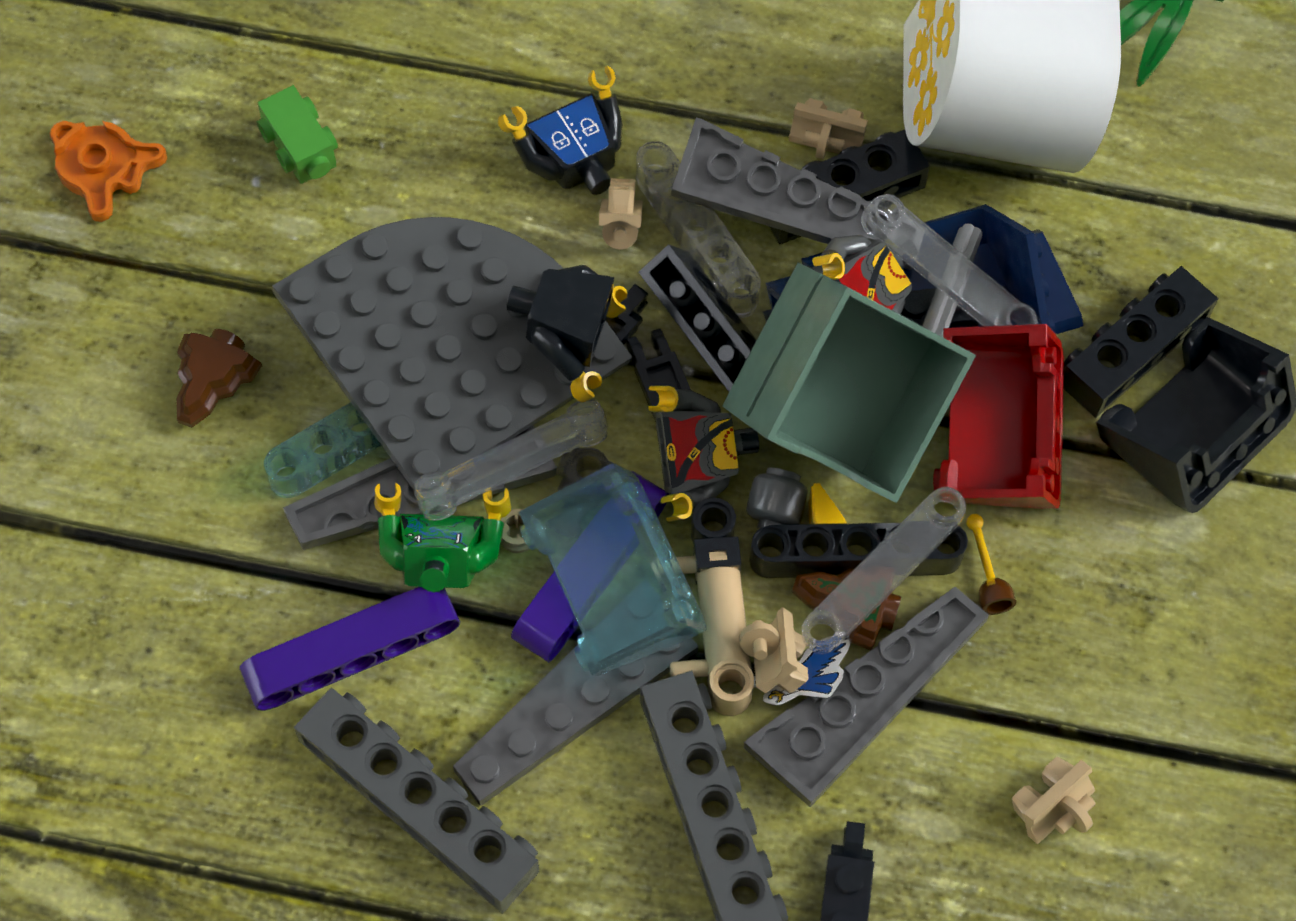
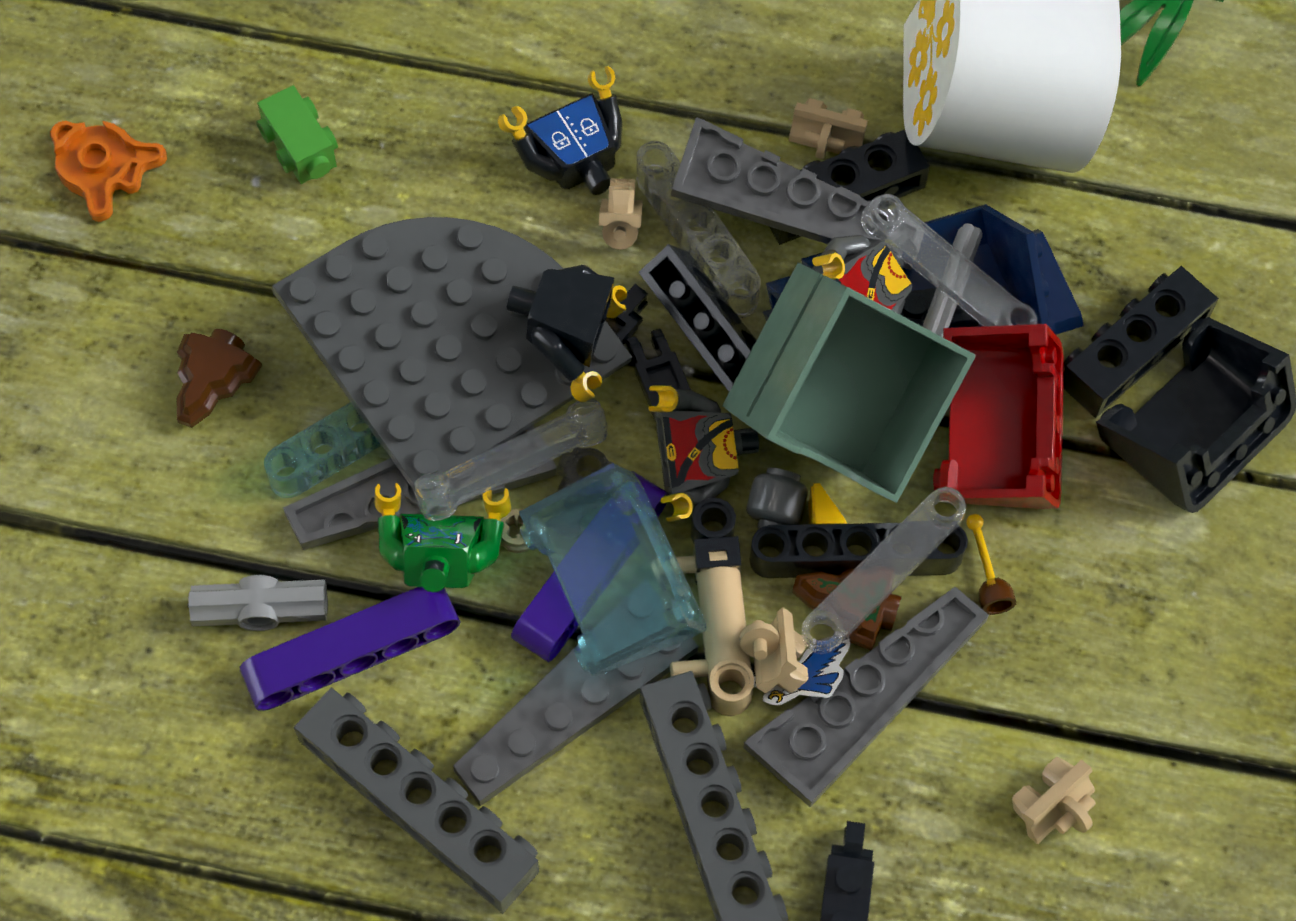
(258, 603): none -> light grey piece

